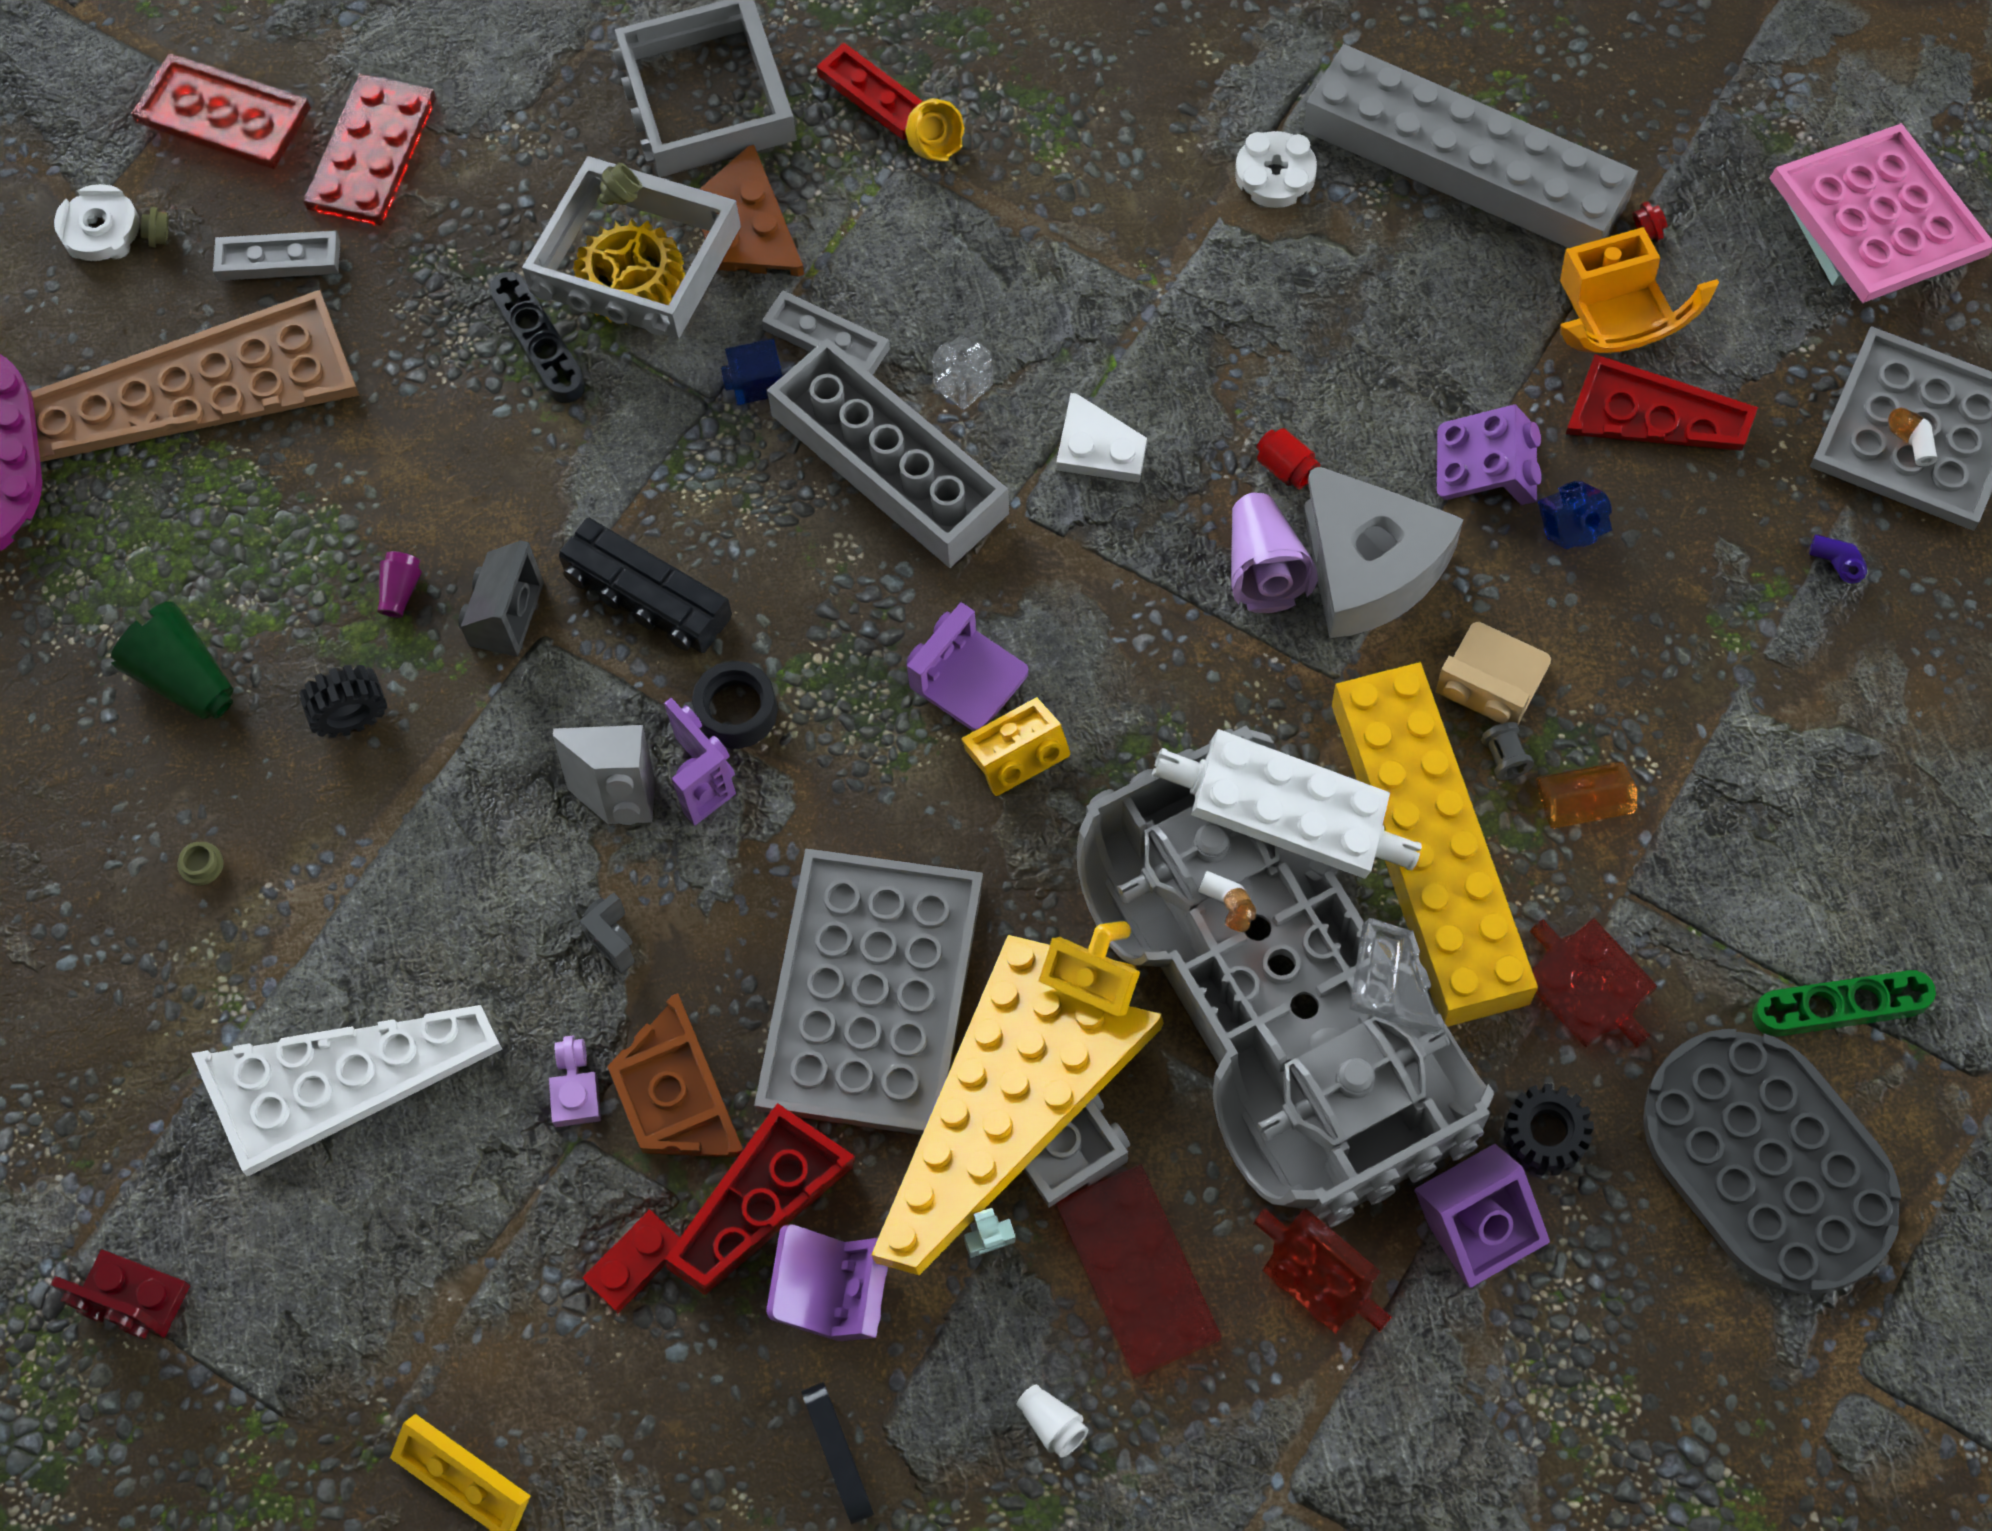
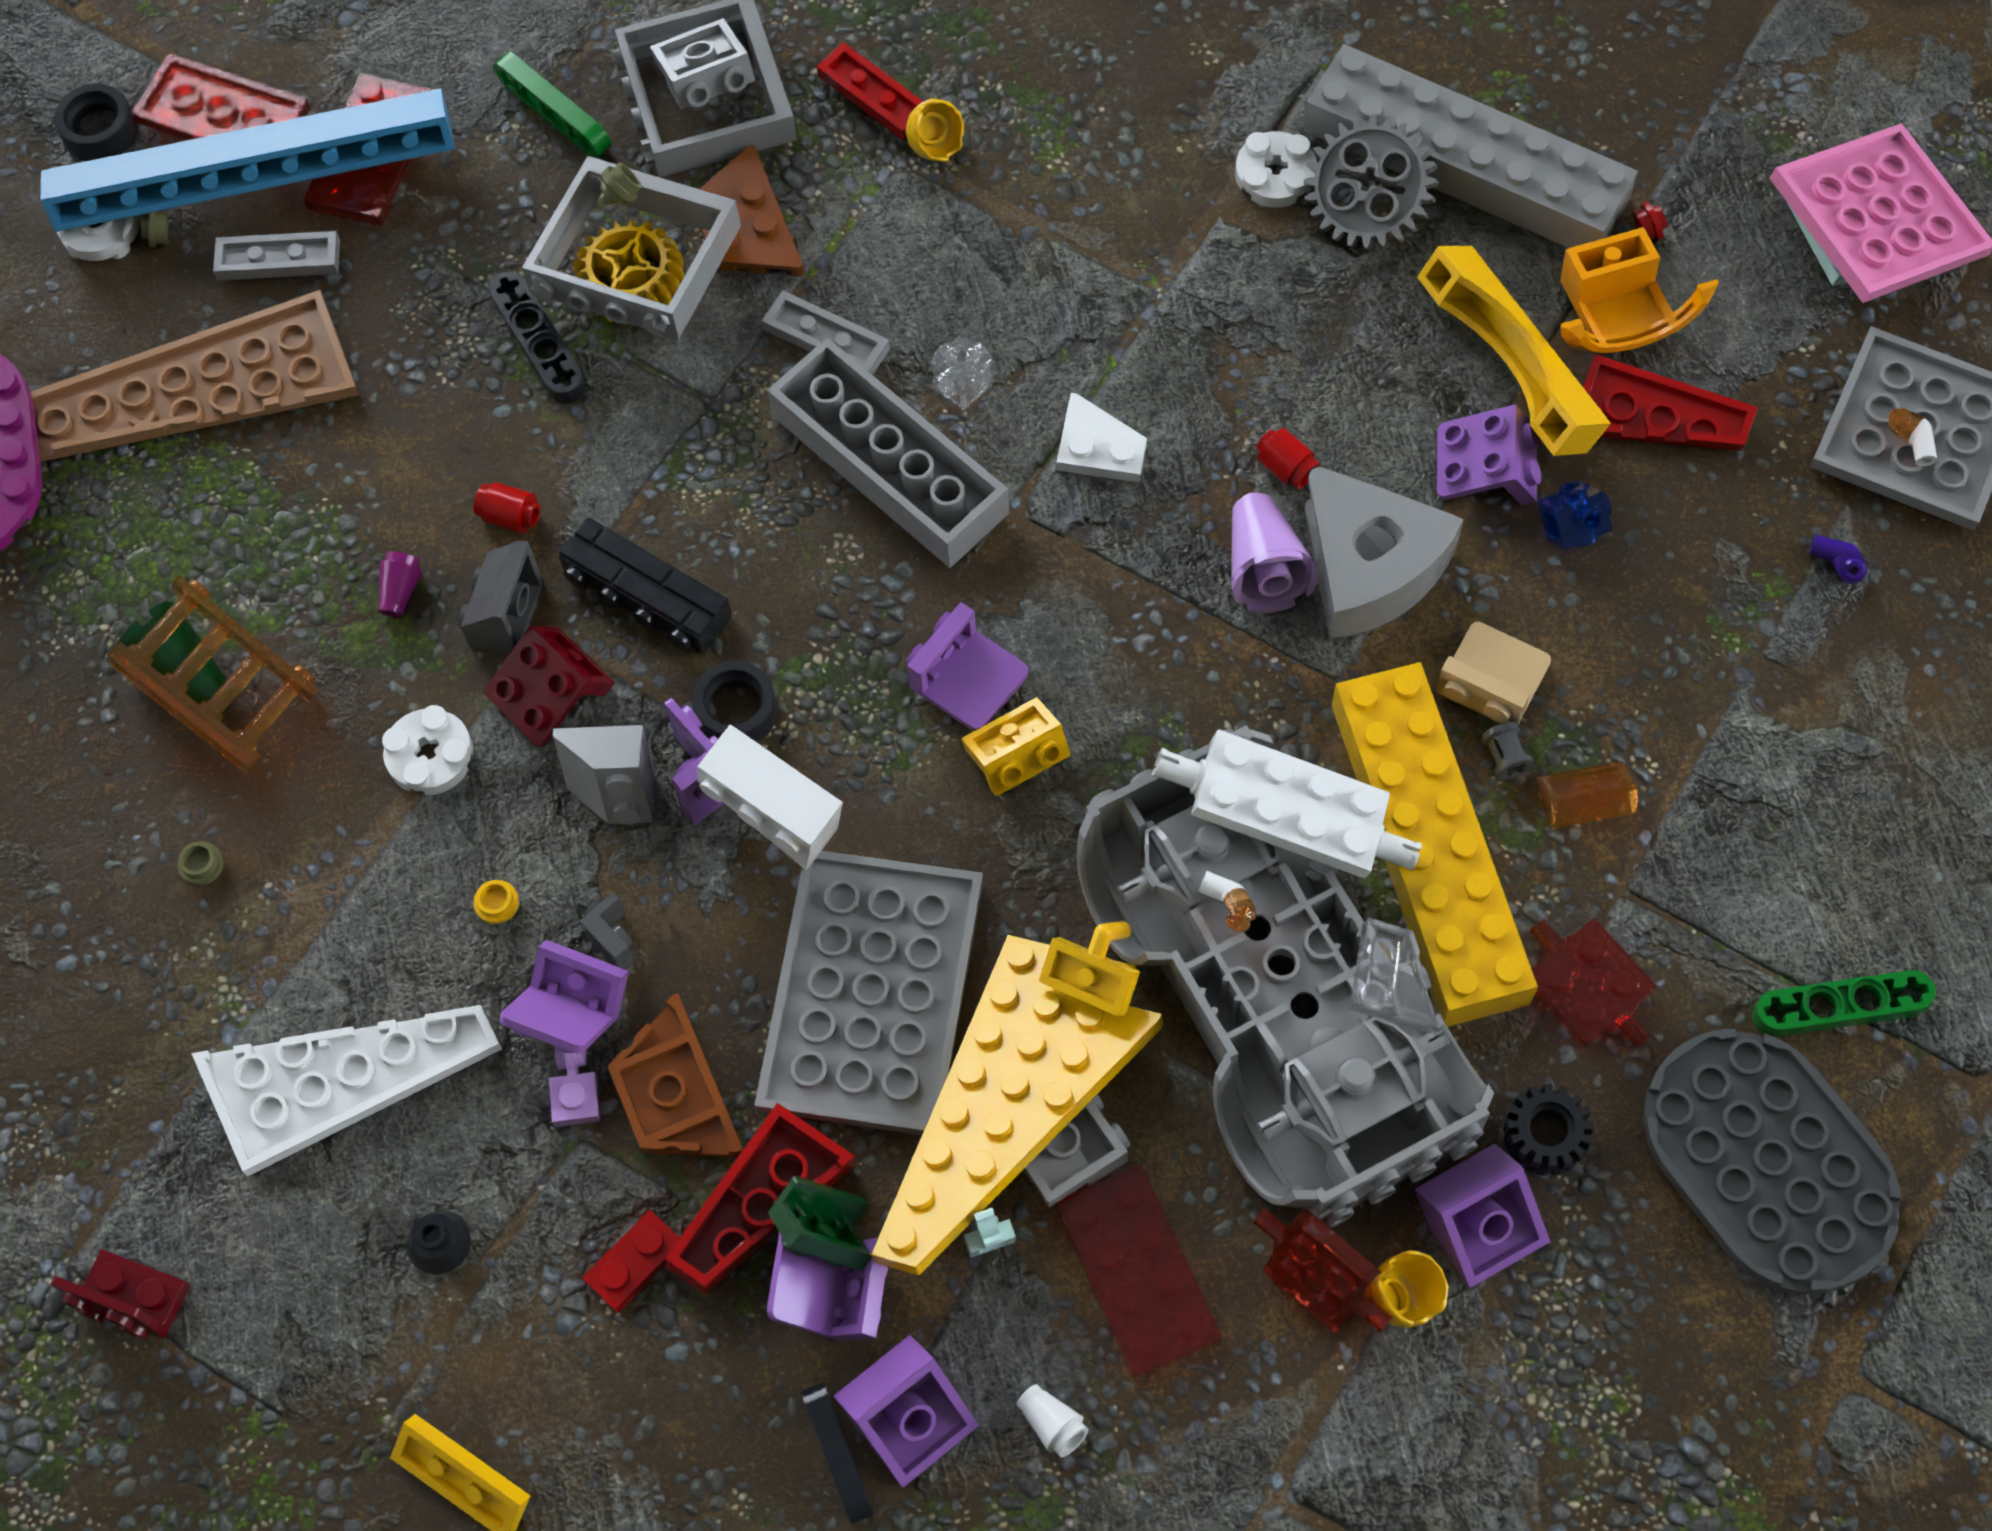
(86, 101): none -> black tyre
(206, 717): none -> clear orange fence
(246, 160): none -> dark azure brick
(343, 701): black tyre -> none
(425, 727): none -> white plate
(438, 1242): none -> black cone
(496, 902): none -> yellow plate
(507, 507): none -> red brick
(544, 681): none -> dark red bracket
(552, 105): none -> green beam
(568, 999): none -> medium lavender bracket
(703, 64): none -> light grey plate
(751, 370): clear blue brick -> none
(770, 795): none -> white wedge
(821, 1223): none -> dark green bracket
(906, 1410): none -> medium lavender slope
(1382, 148): none -> light grey gear
(1410, 1288): none -> yellow hair
(1557, 402): none -> yellow arch

